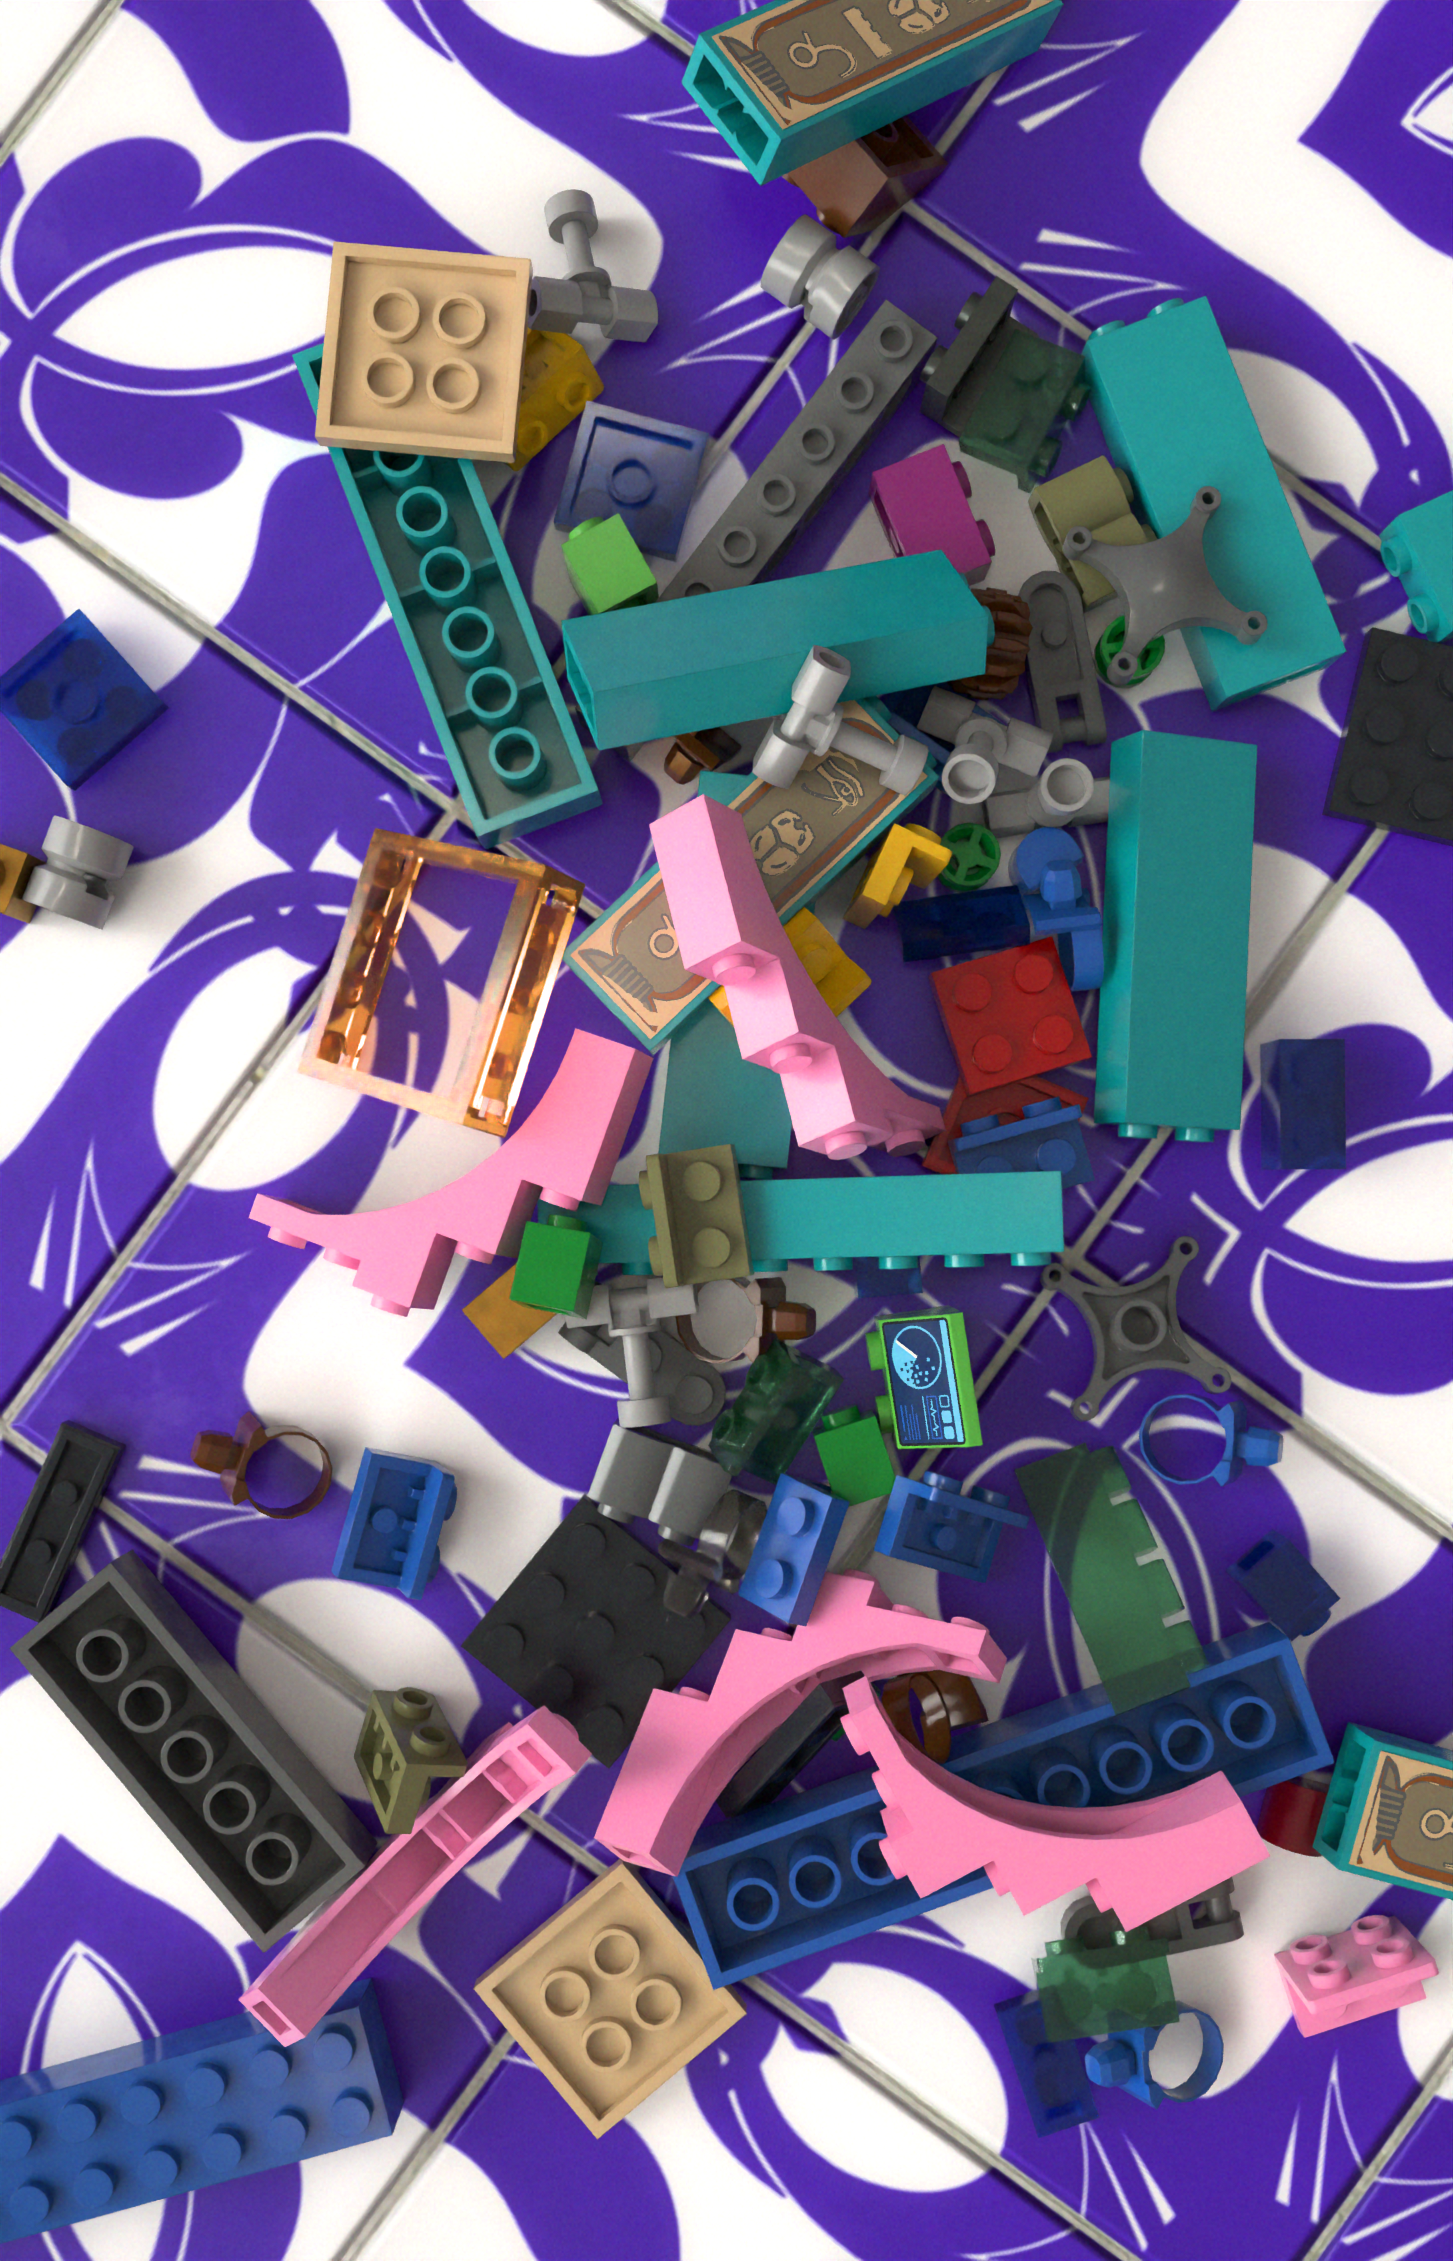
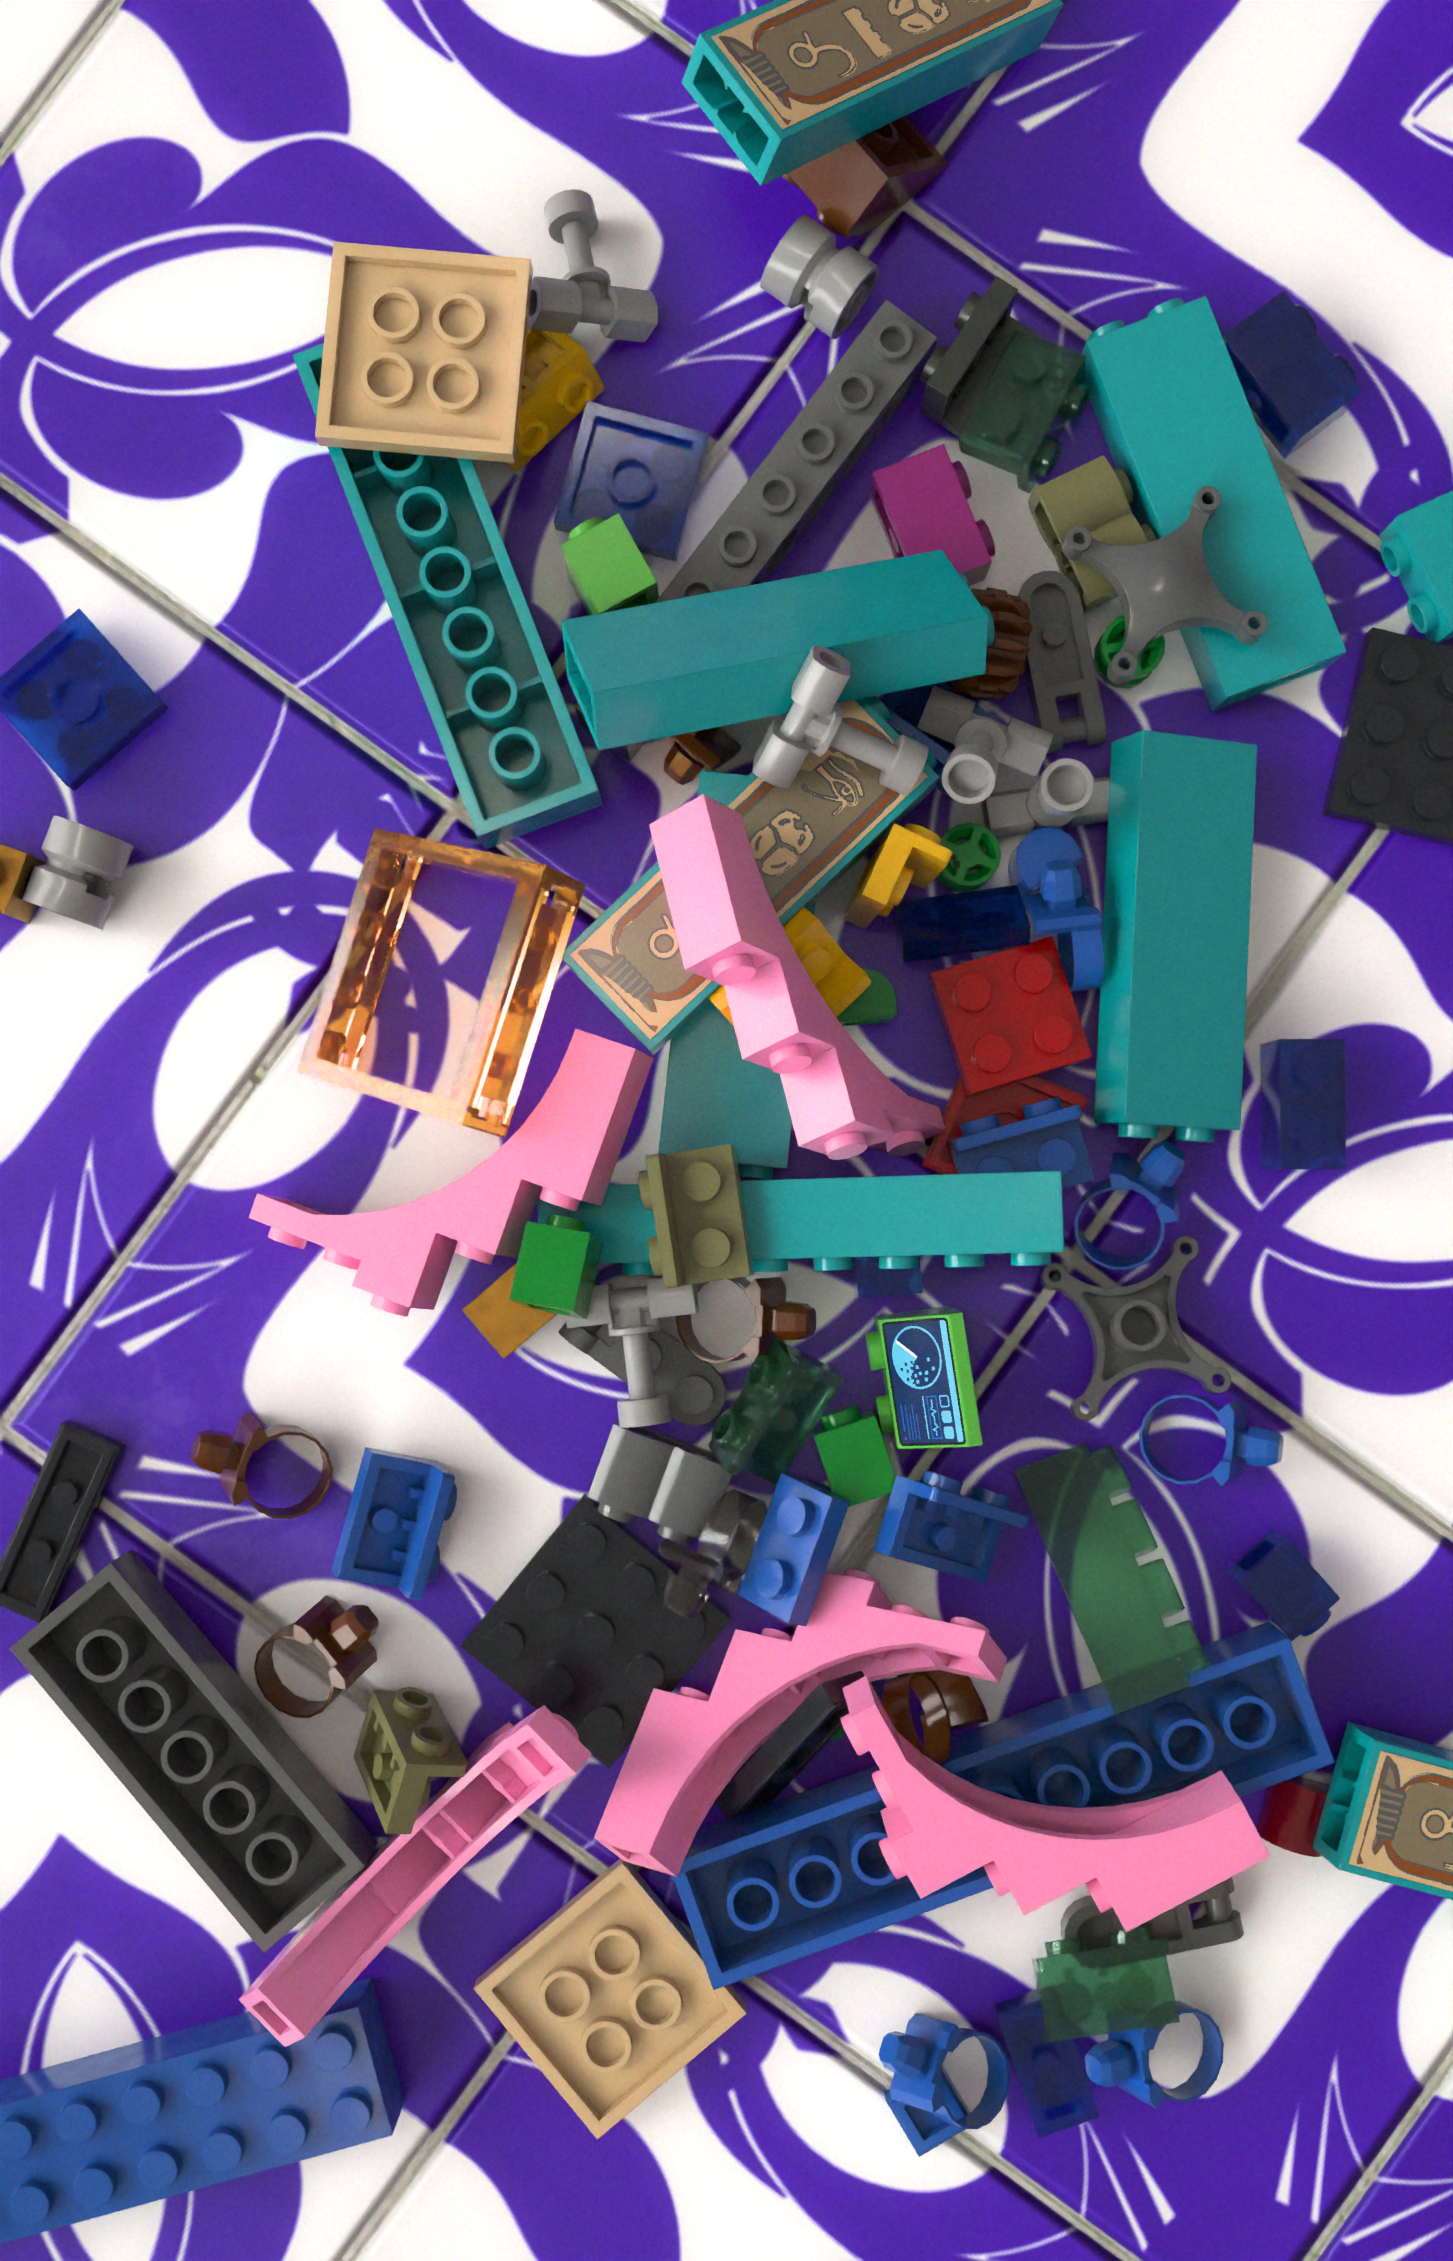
(339, 1636): none -> reddish brown piece
(874, 1005): none -> green brick
(917, 2065): none -> blue piece
(923, 2127): none -> blue tile
(1150, 1177): none -> blue piece
(1289, 374): none -> clear blue brick
(1353, 1973): bright pink bracket -> none

